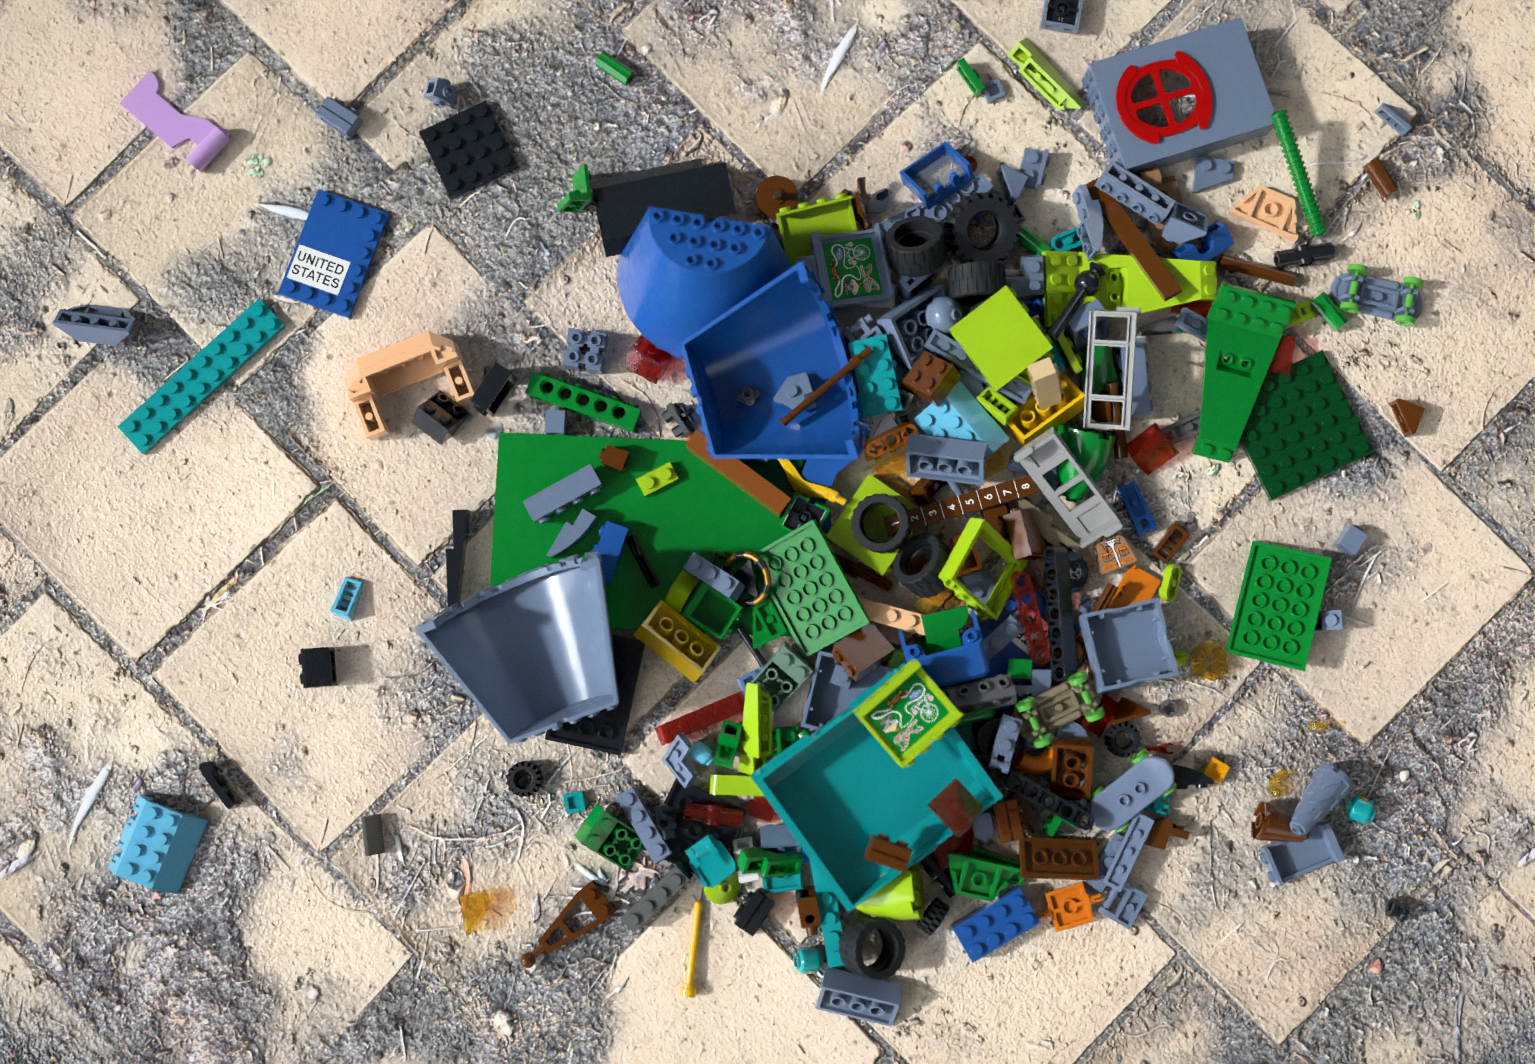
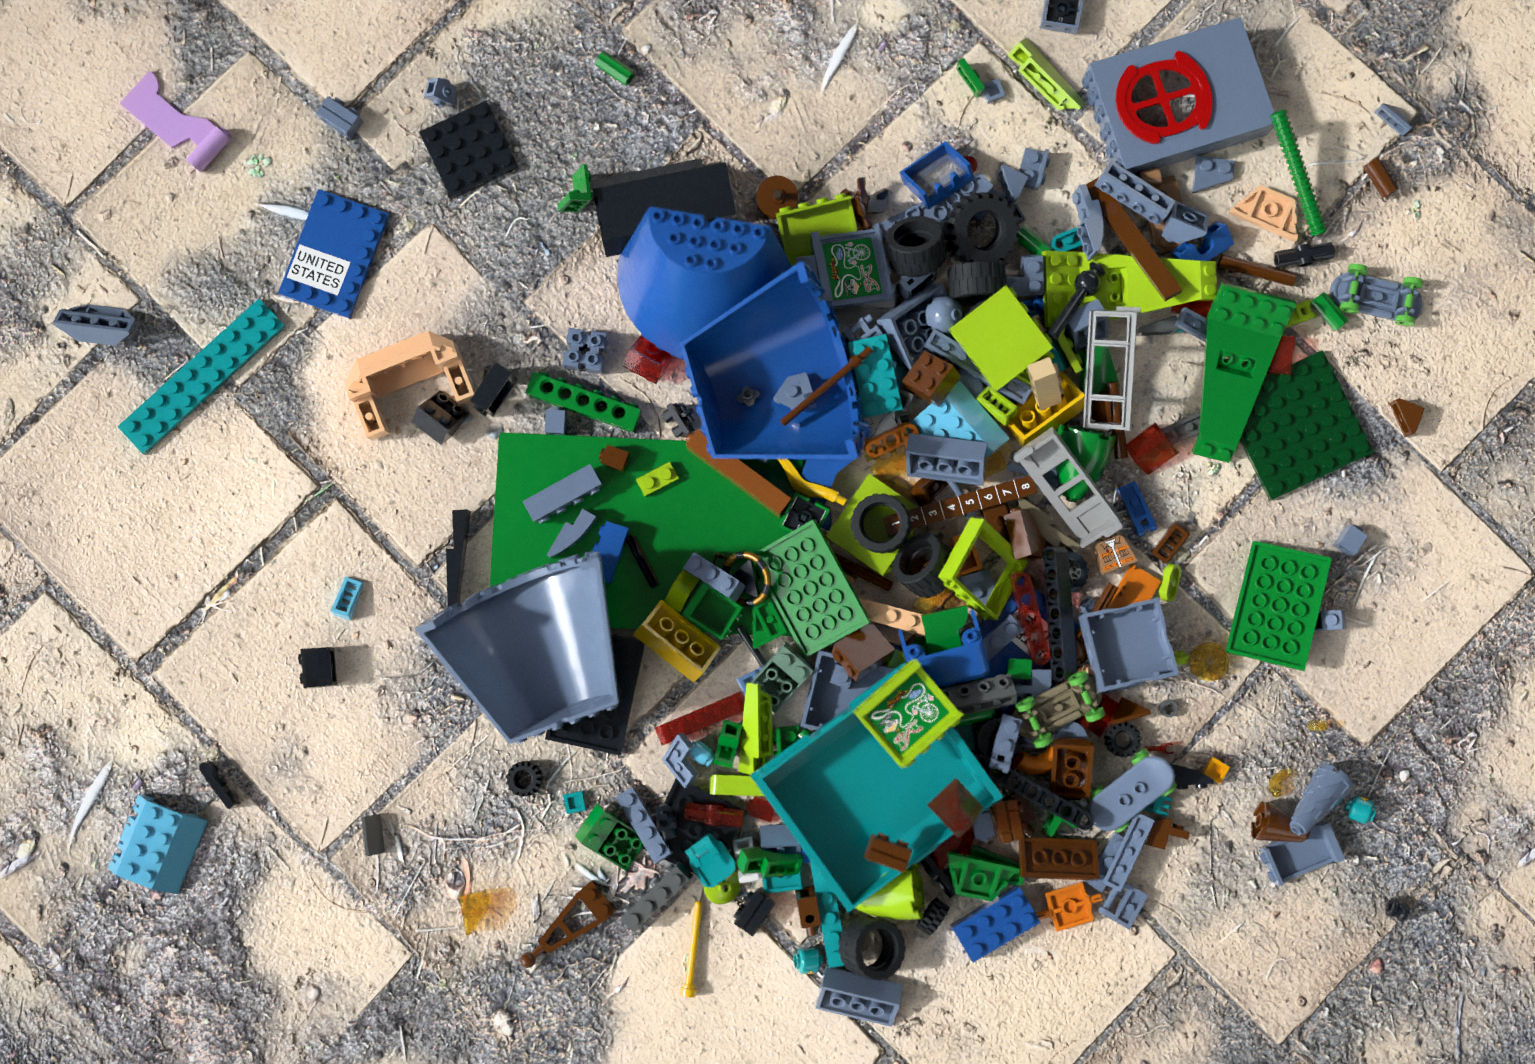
(1141, 403): sand blue brick -> none

